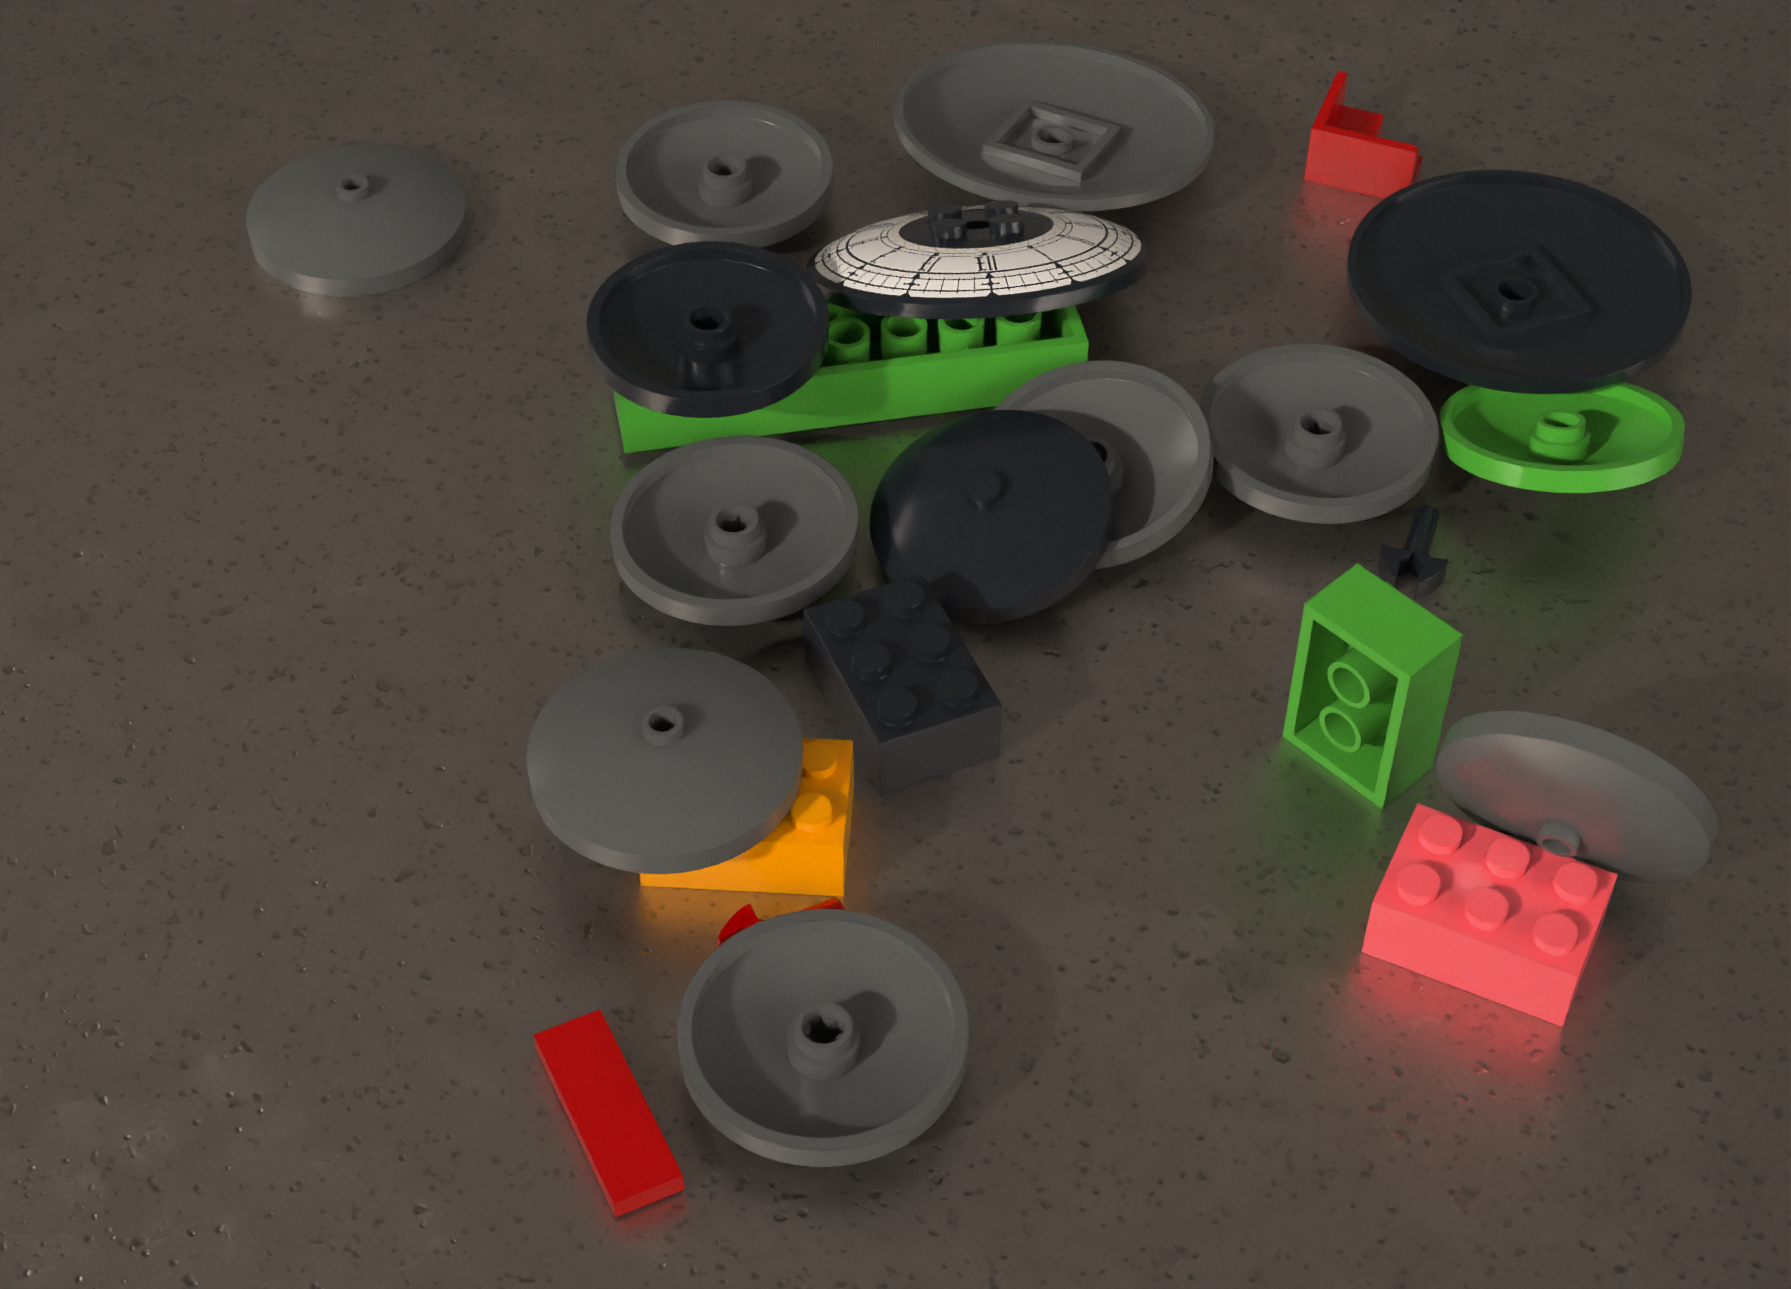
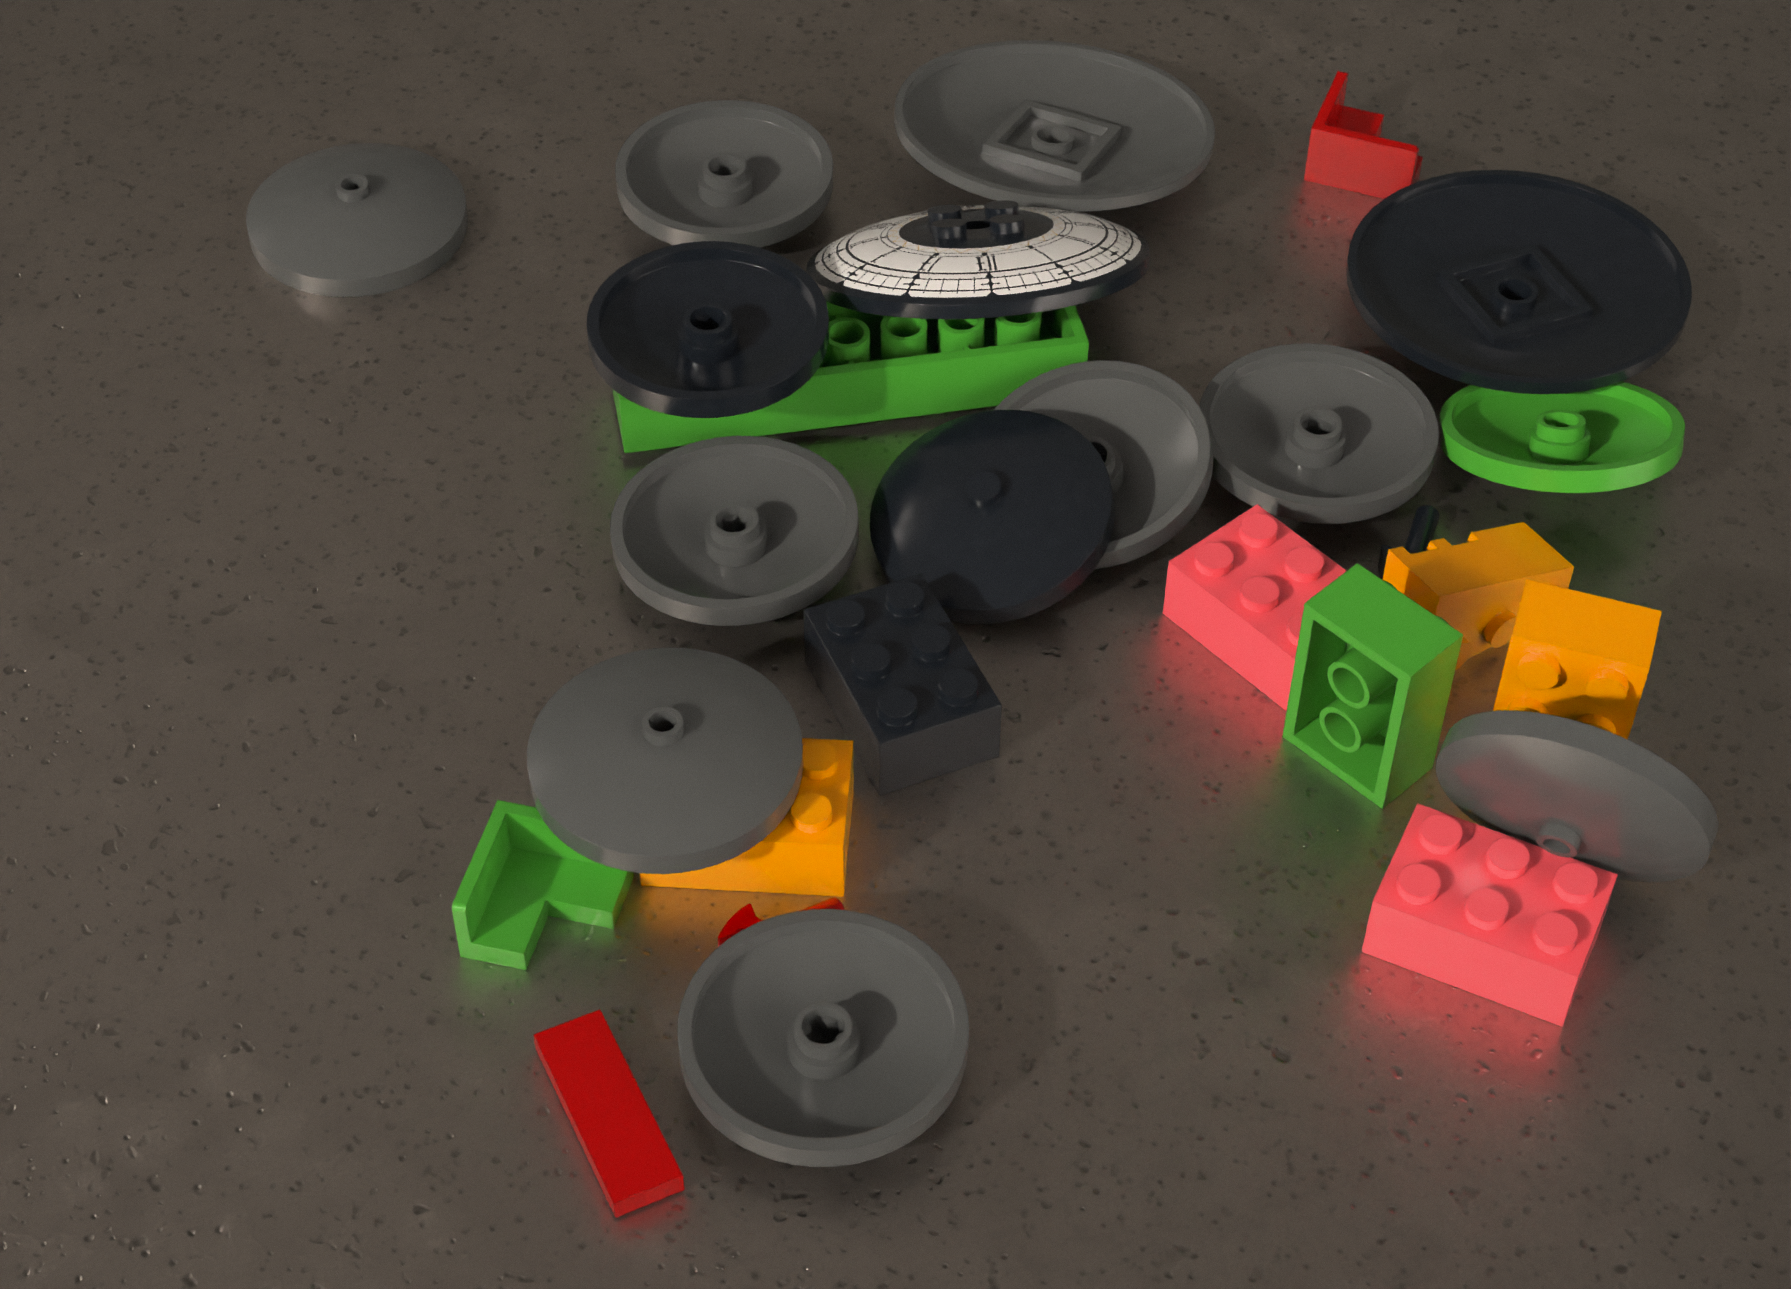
(520, 880): none -> bright green panel
(1247, 595): none -> coral brick
(1478, 581): none -> light orange wedge
(1578, 657): none -> light orange brick

